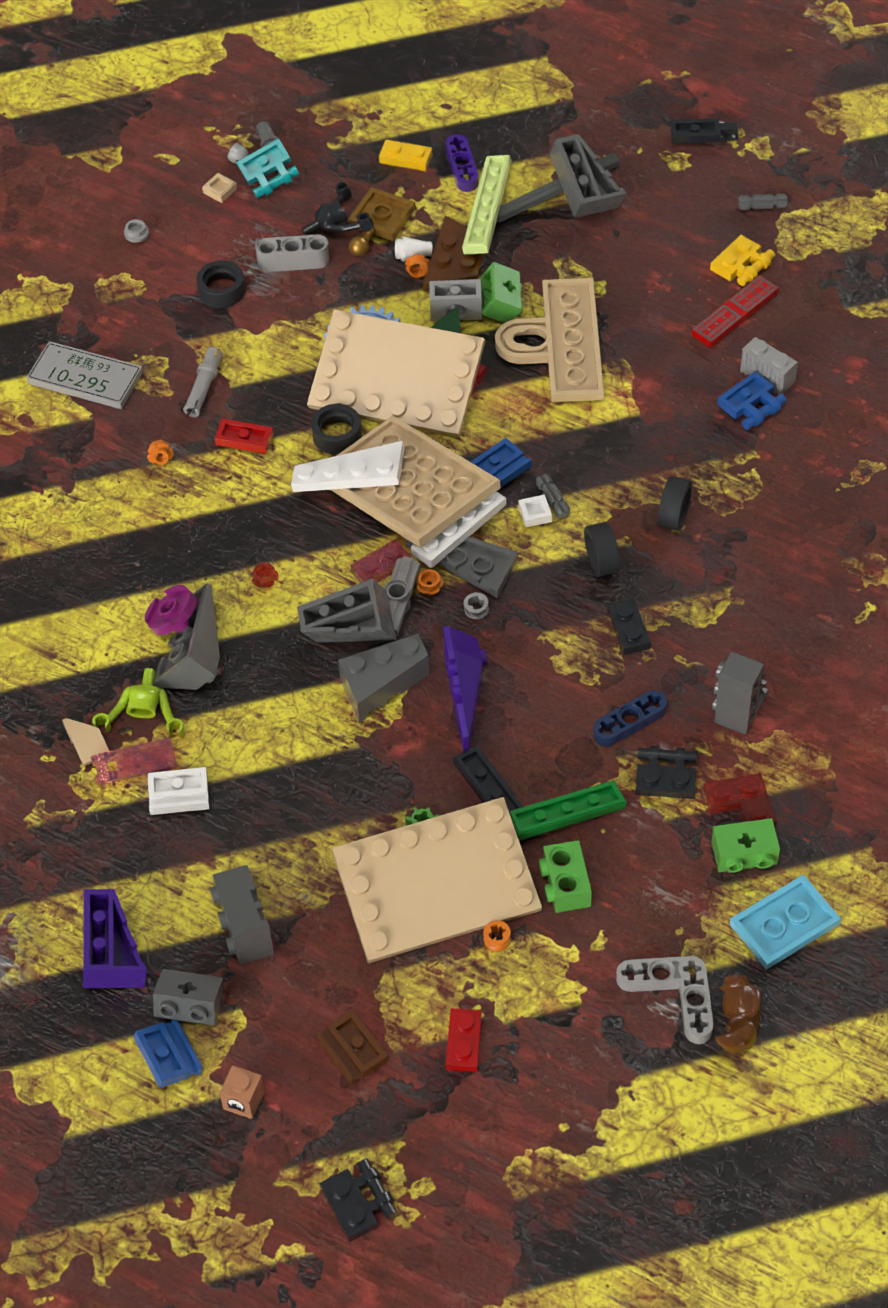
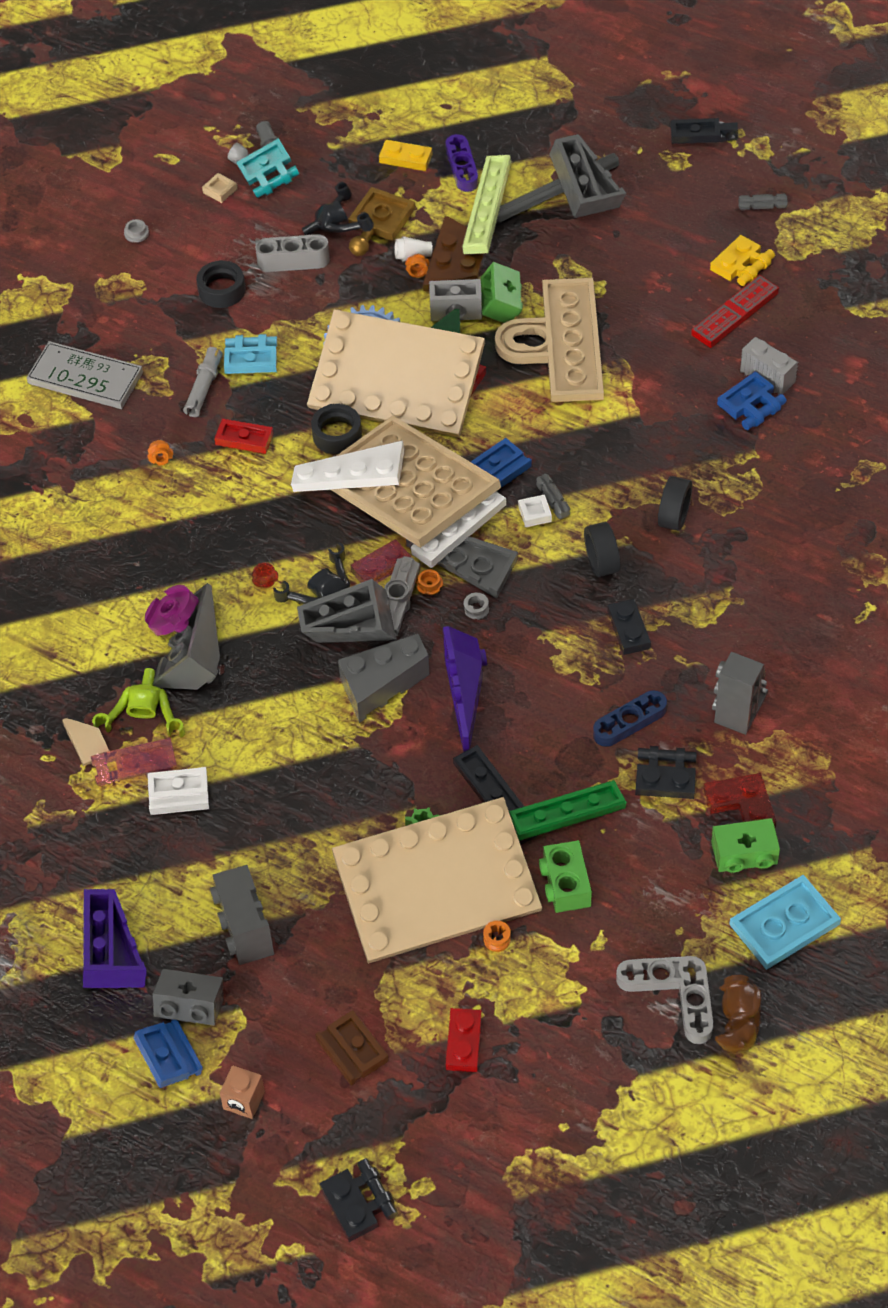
(250, 354): none -> medium azure plate
(321, 583): none -> black piece

